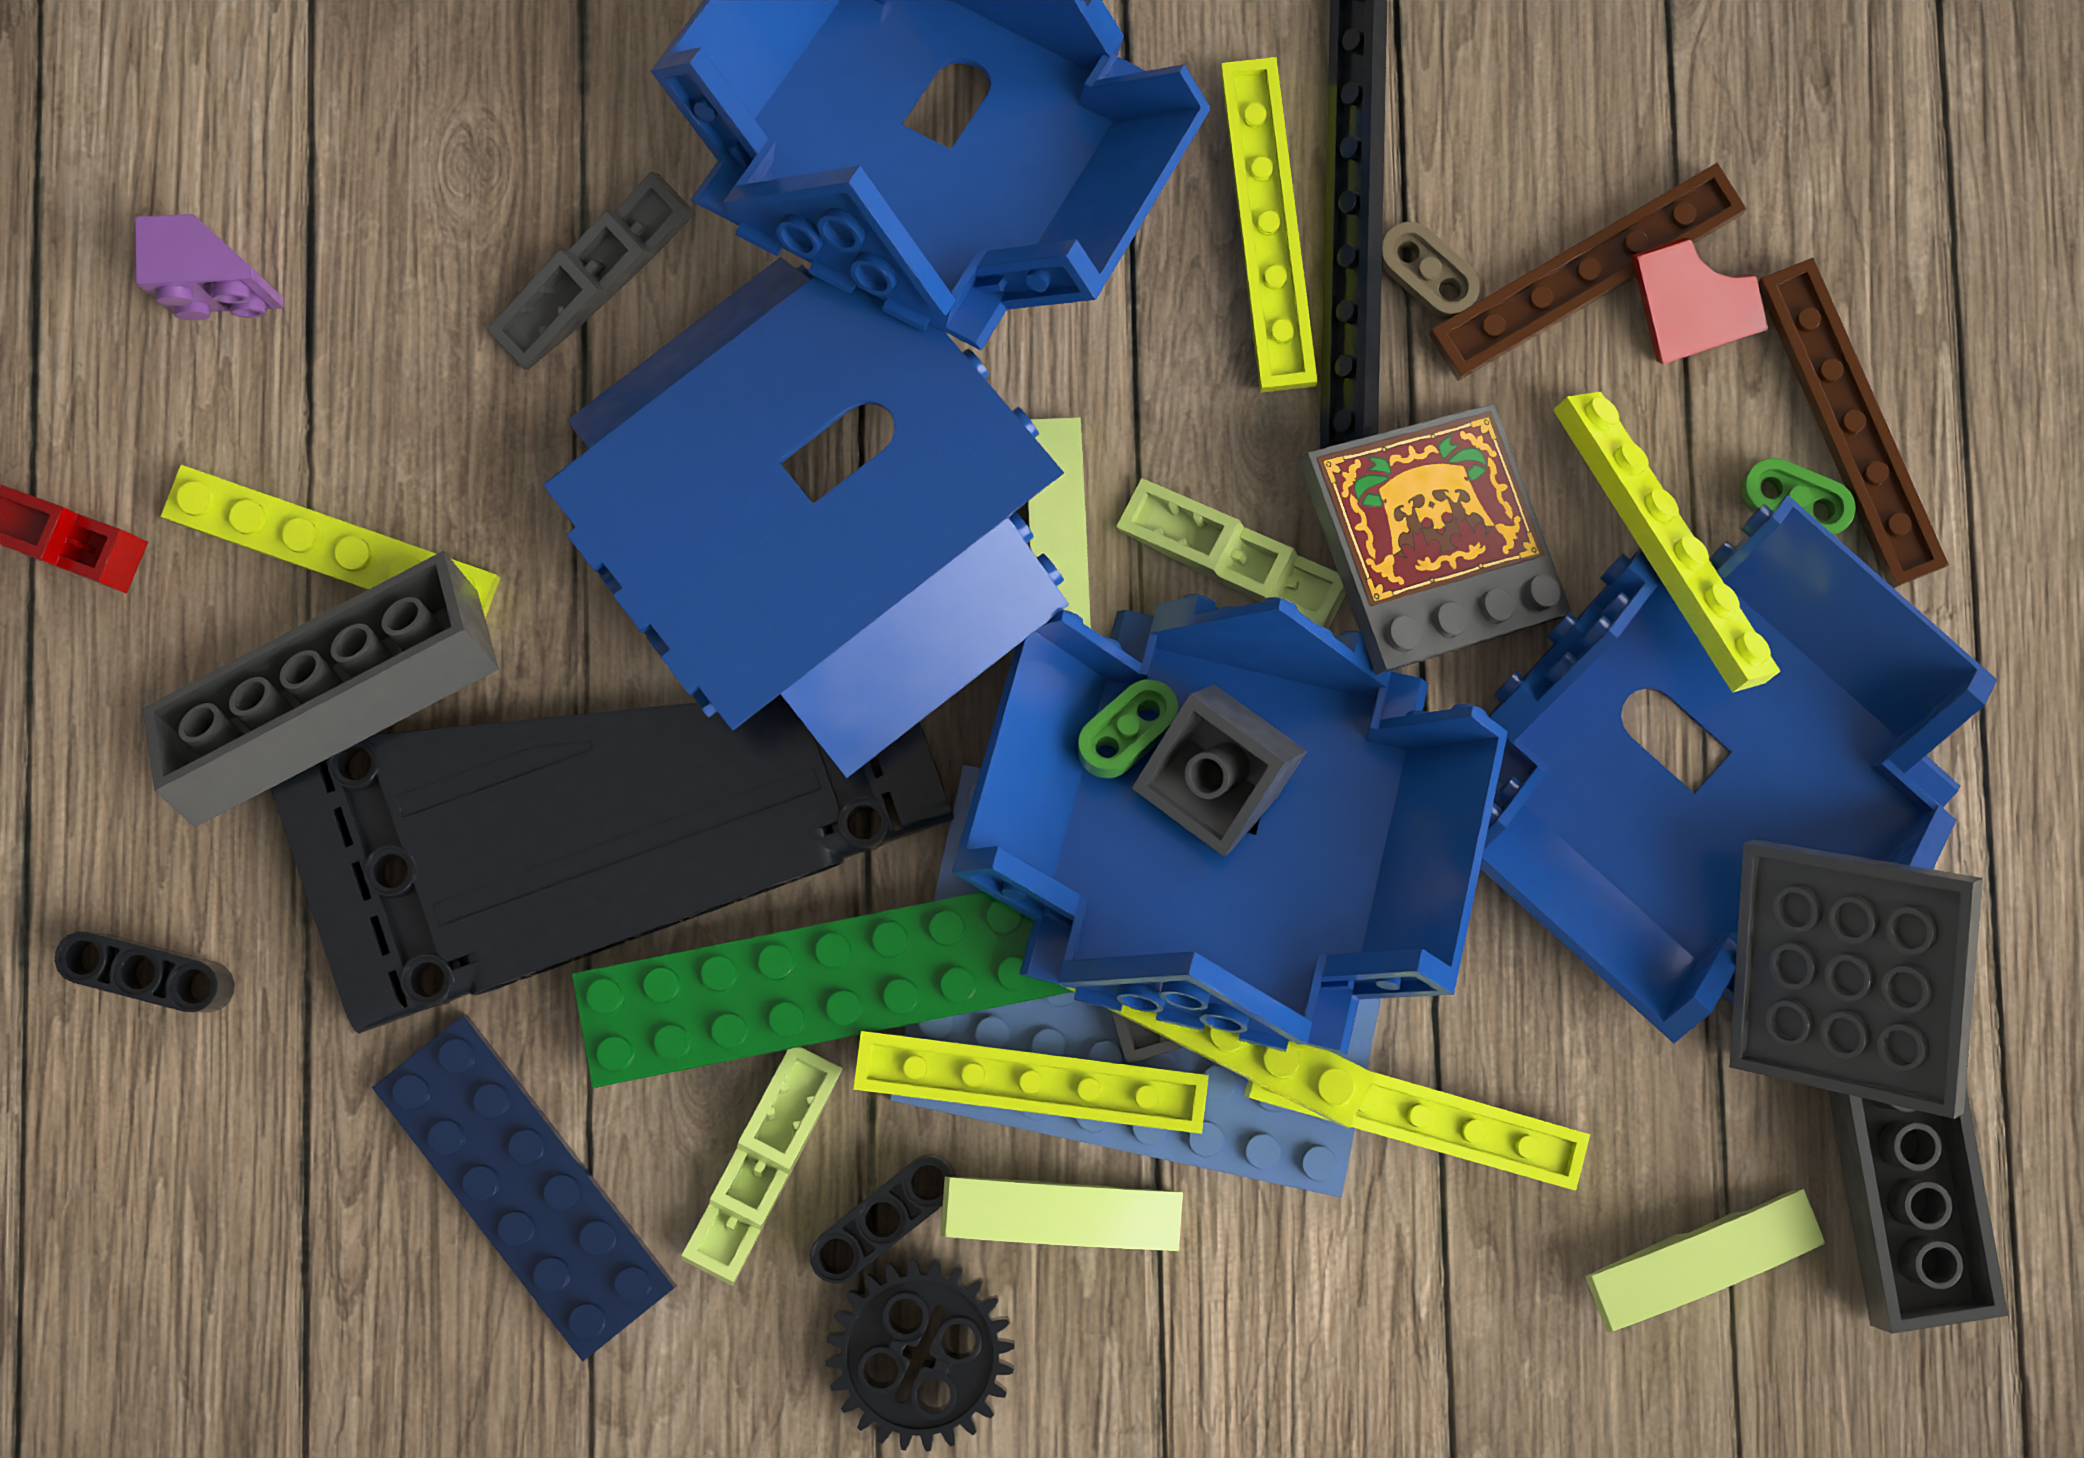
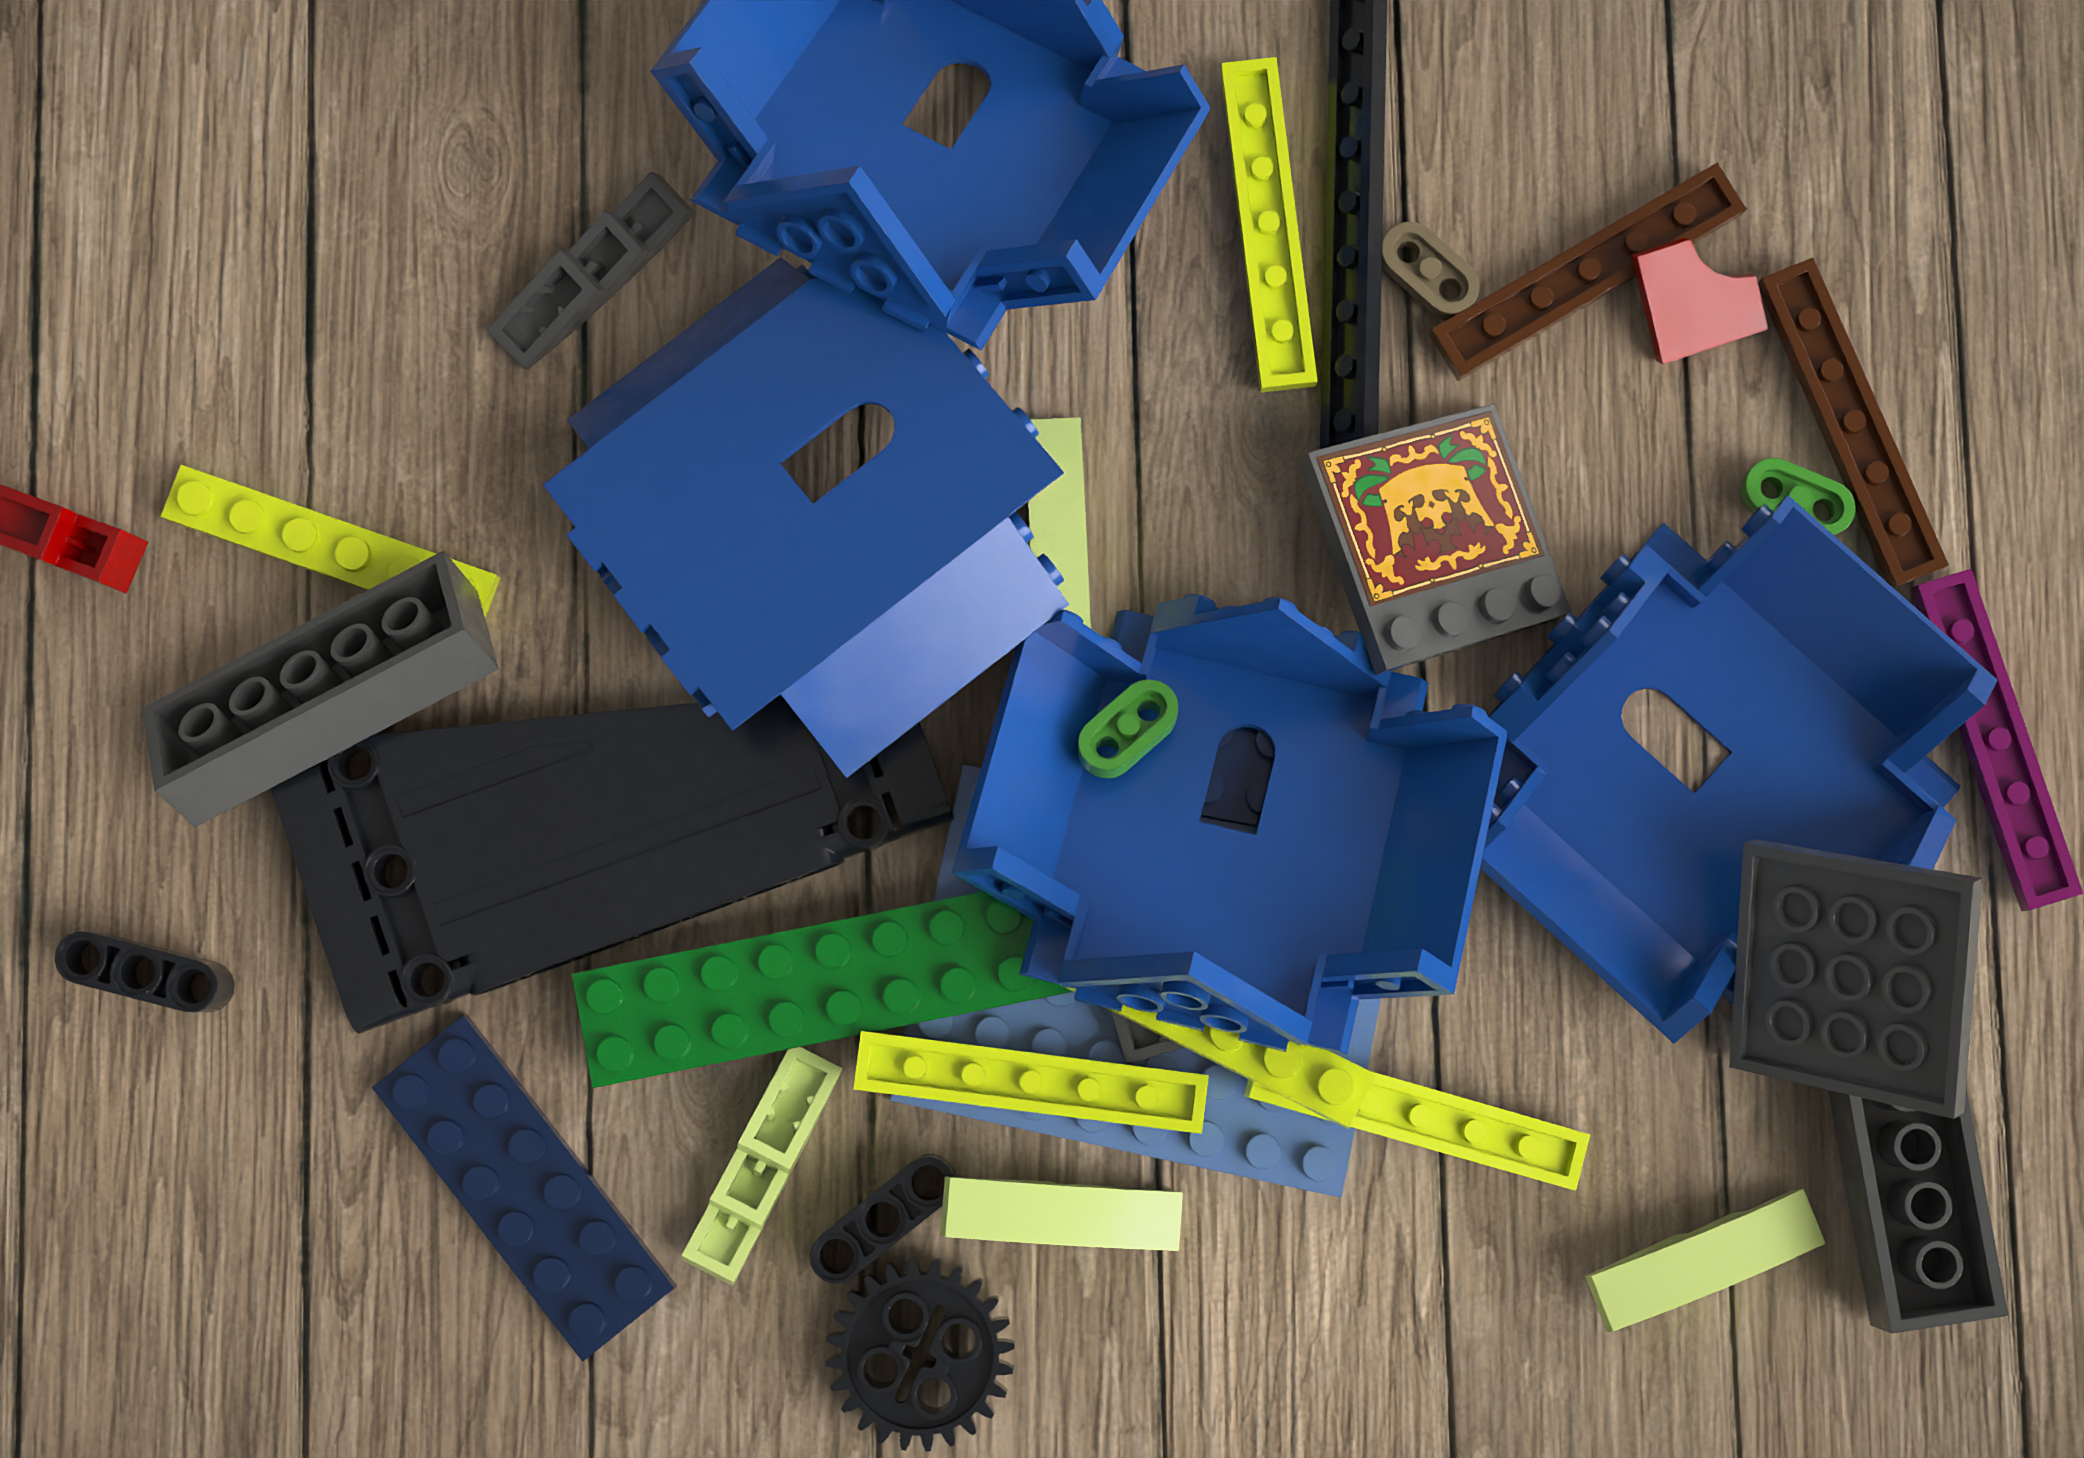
(196, 271): medium lavender slope -> none
(1218, 768): dark grey slope -> none
(1230, 552): yellowish green slope -> none
(1667, 541): neon yellow plate -> none
(2003, 753): none -> magenta plate

